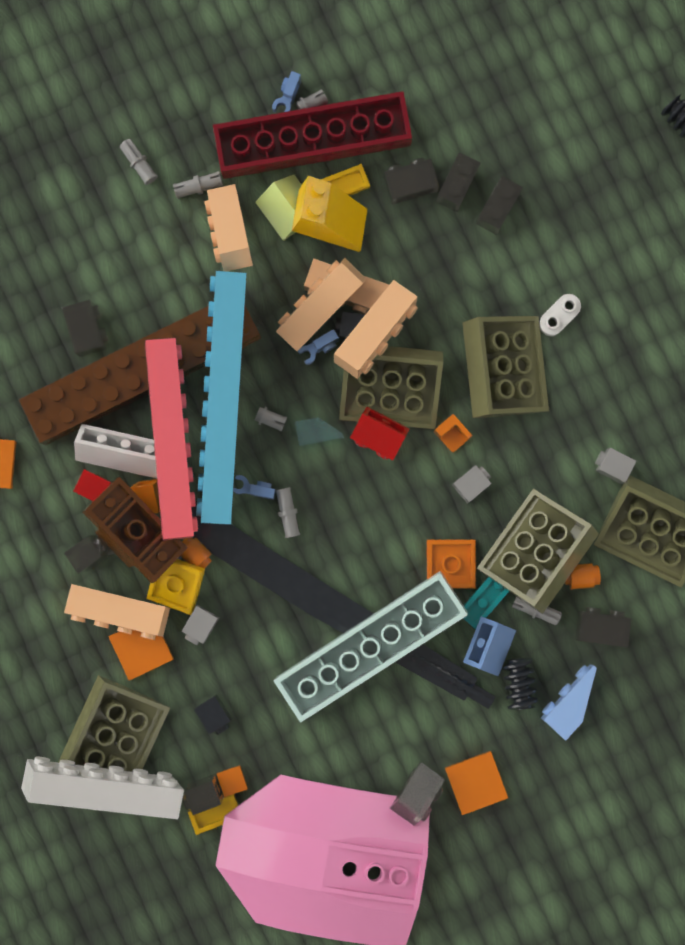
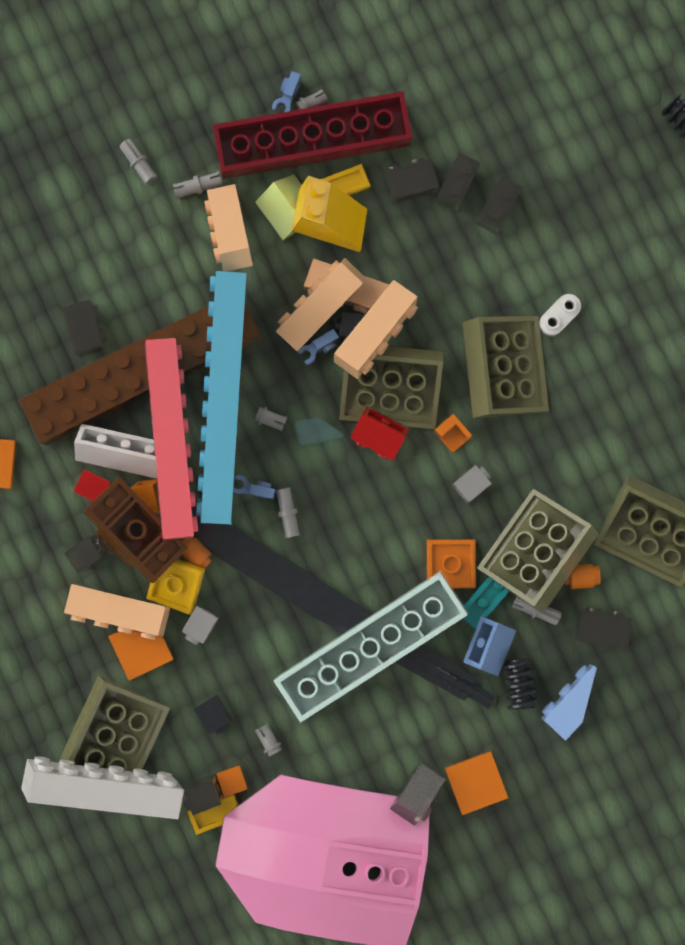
(268, 740): none -> light grey pin
(614, 465): light grey brick -> none

